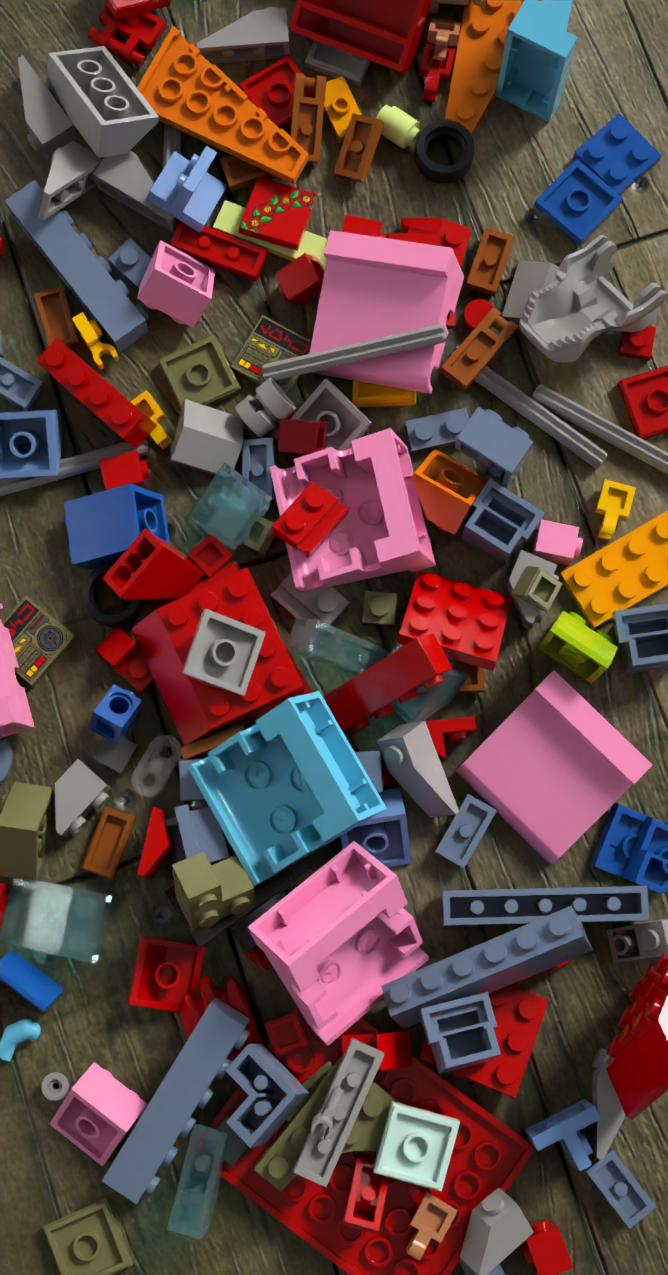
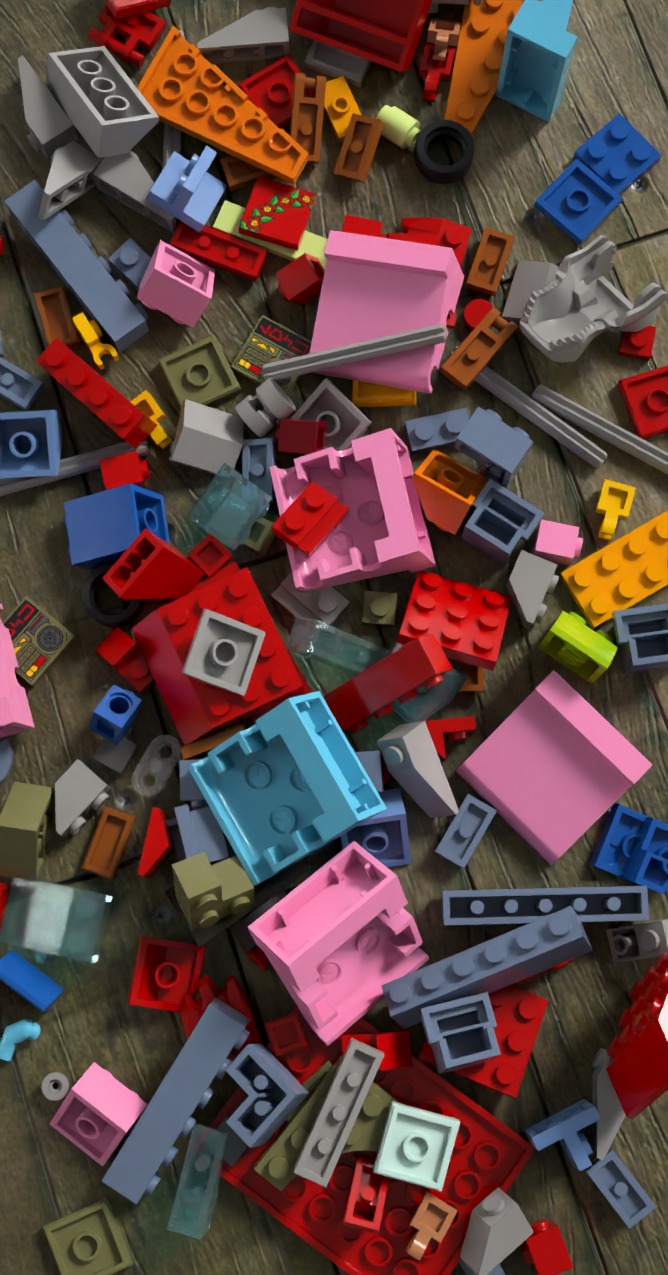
(326, 1116): light grey hand -> none
(537, 587): olive slope -> none

